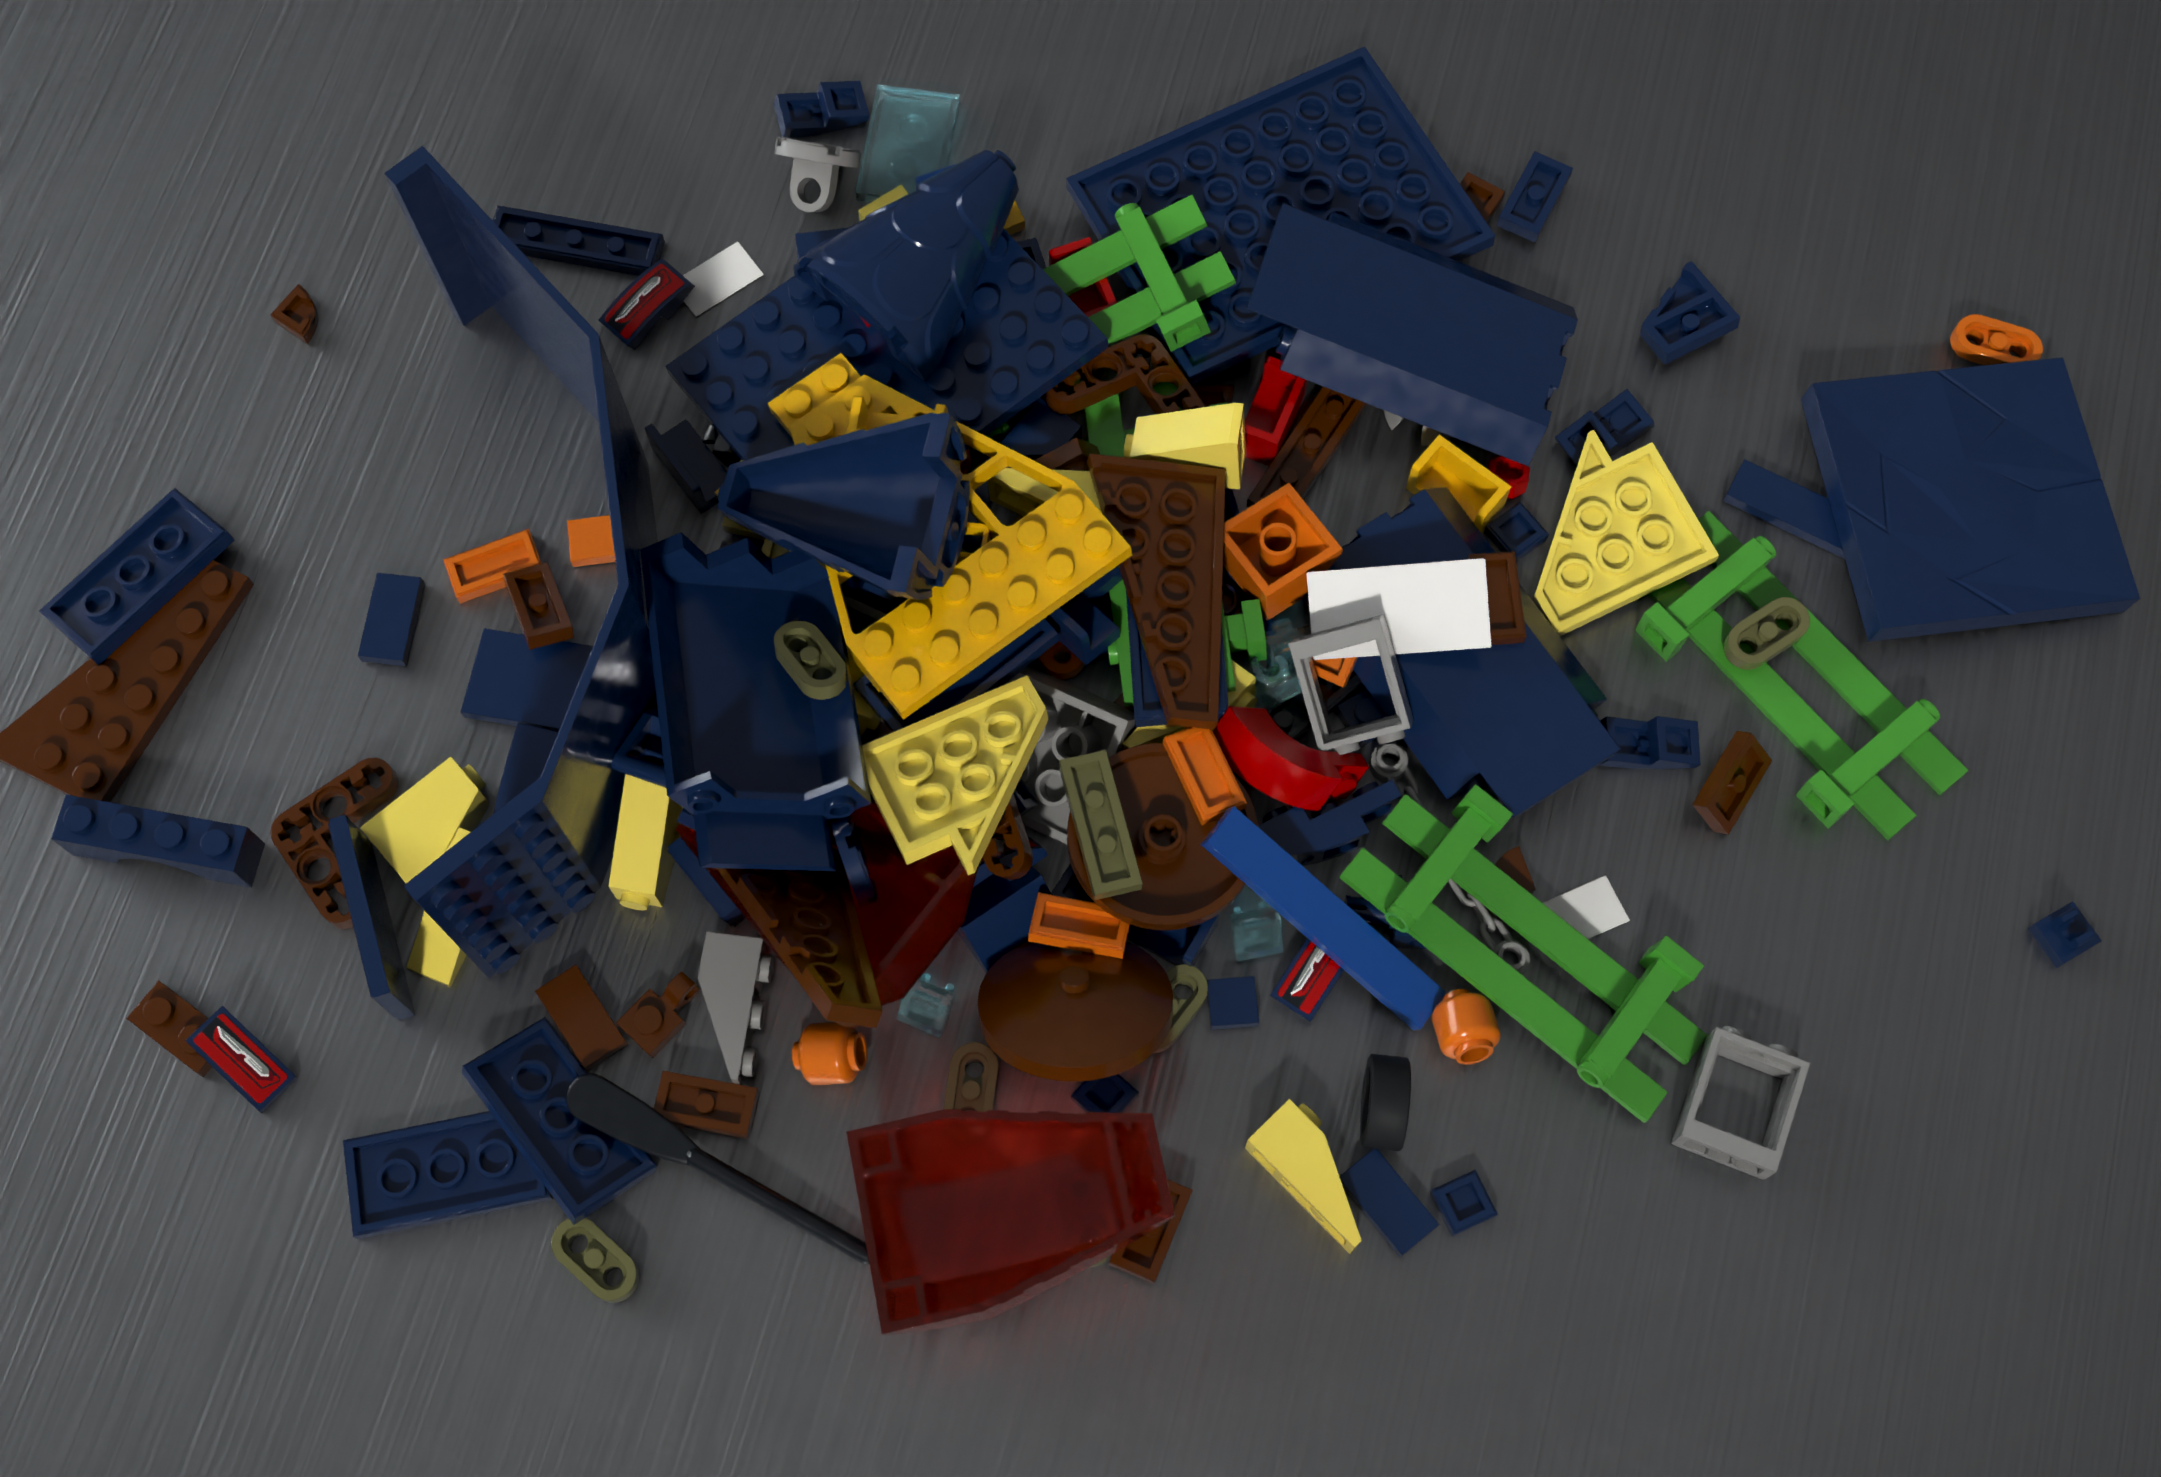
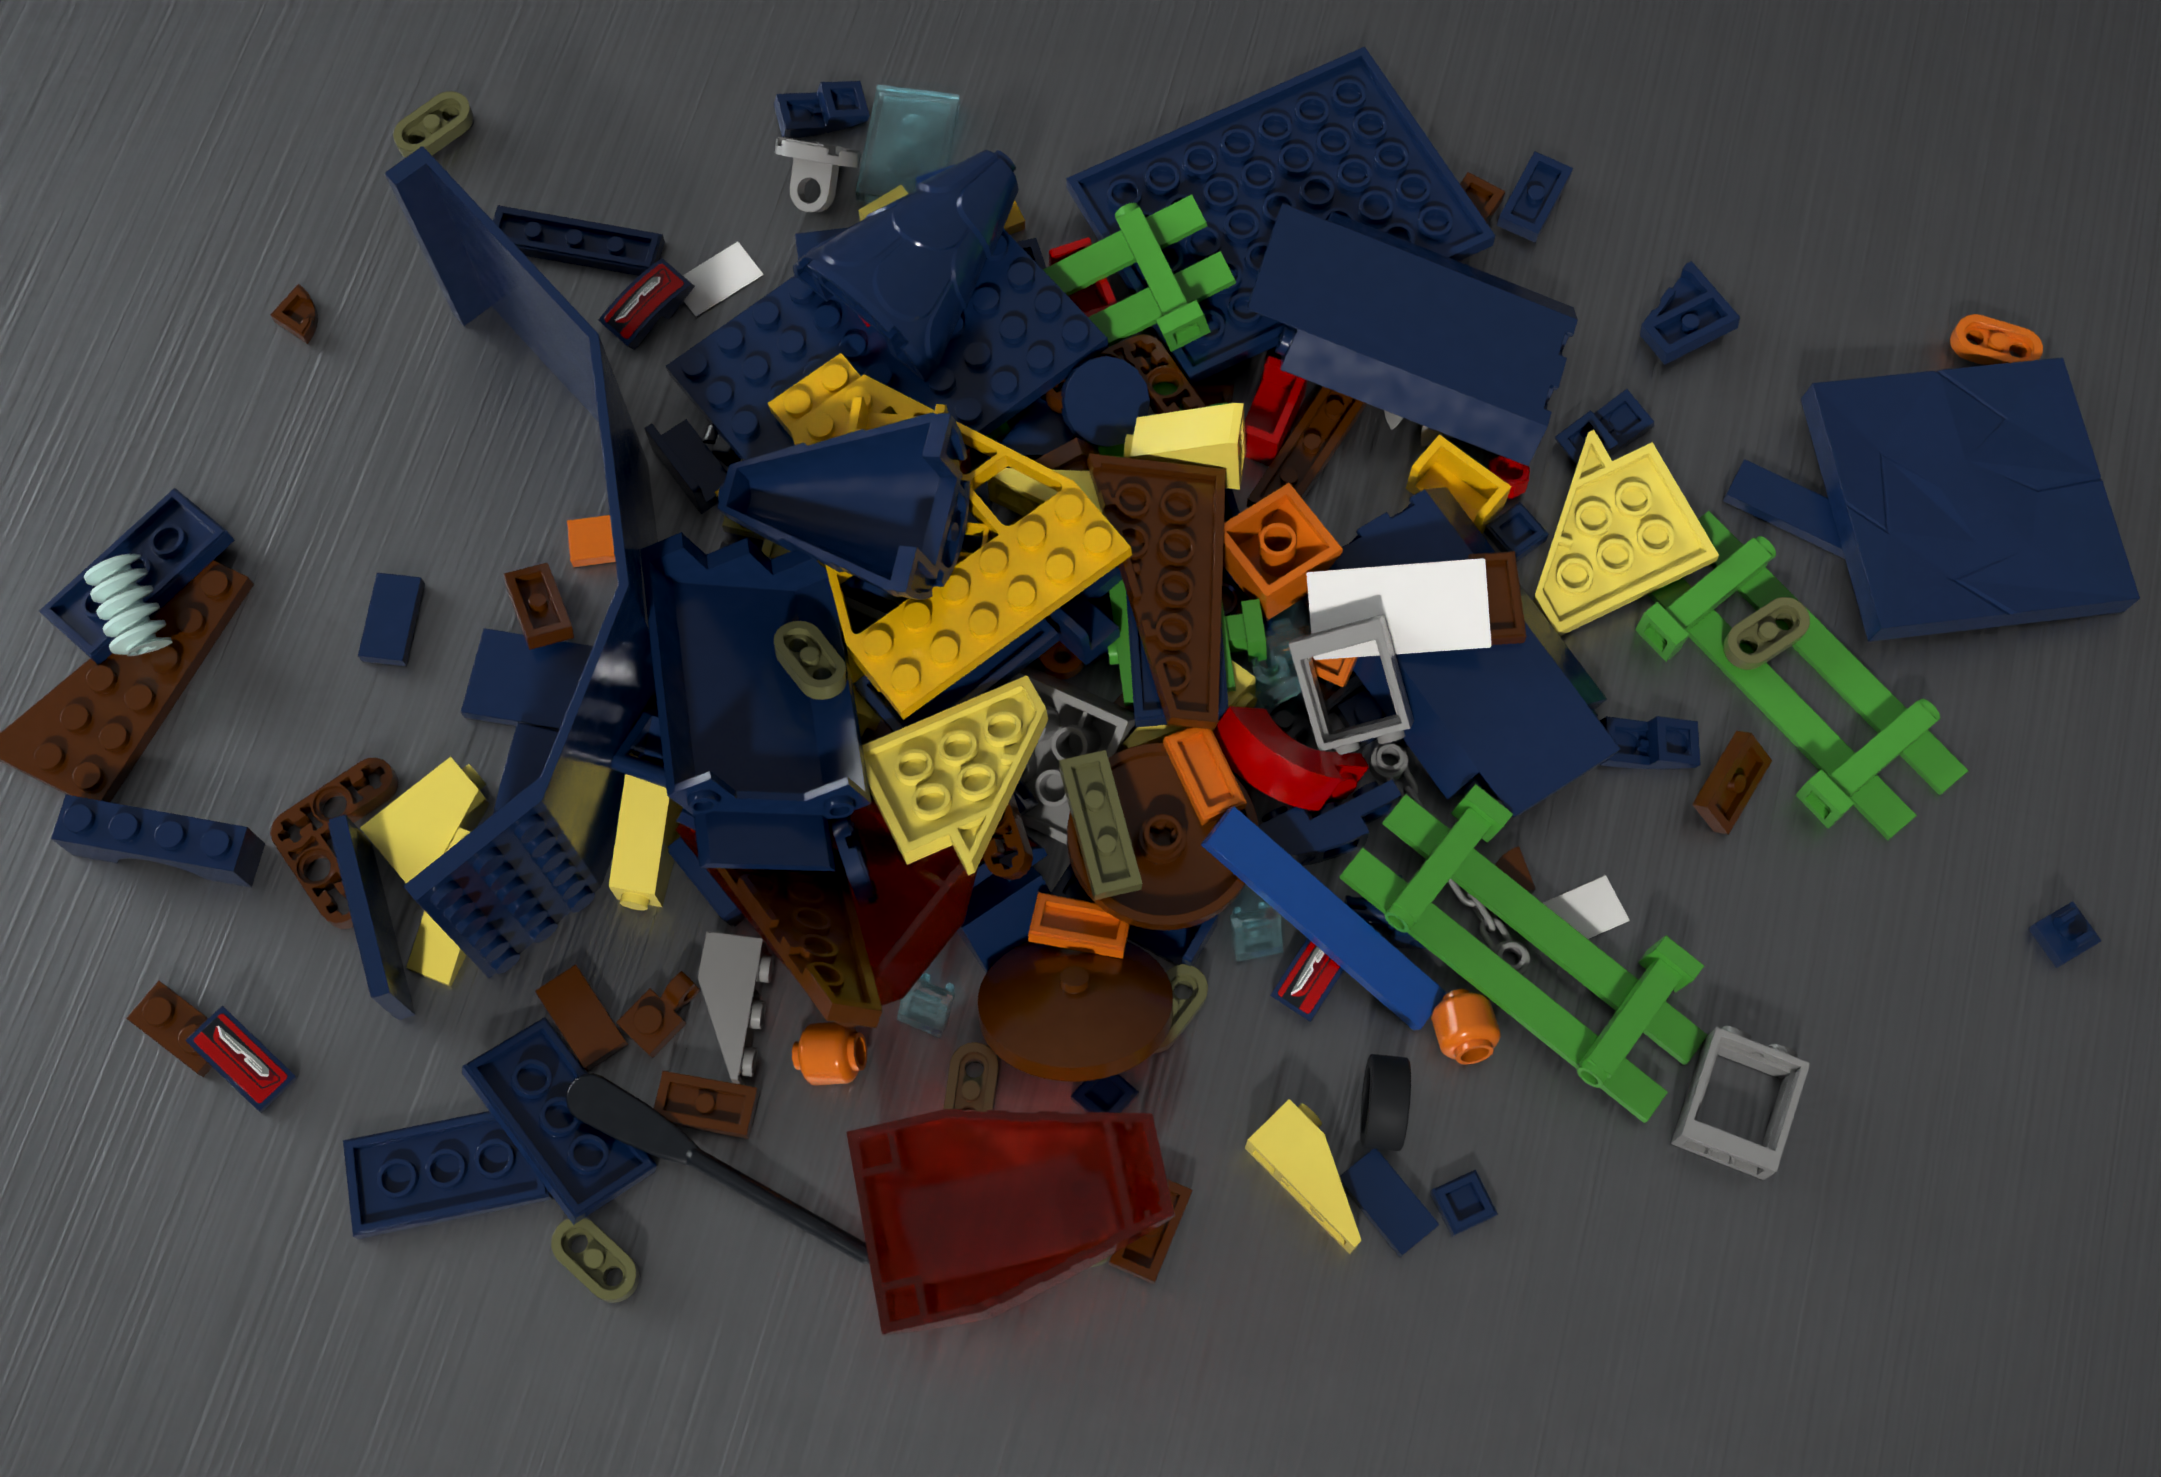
(125, 607): none -> light aqua piece
(431, 124): none -> olive plate
(482, 568): orange tile -> none
(1104, 400): none -> dark blue tile
(1232, 1003): dark blue tile -> none

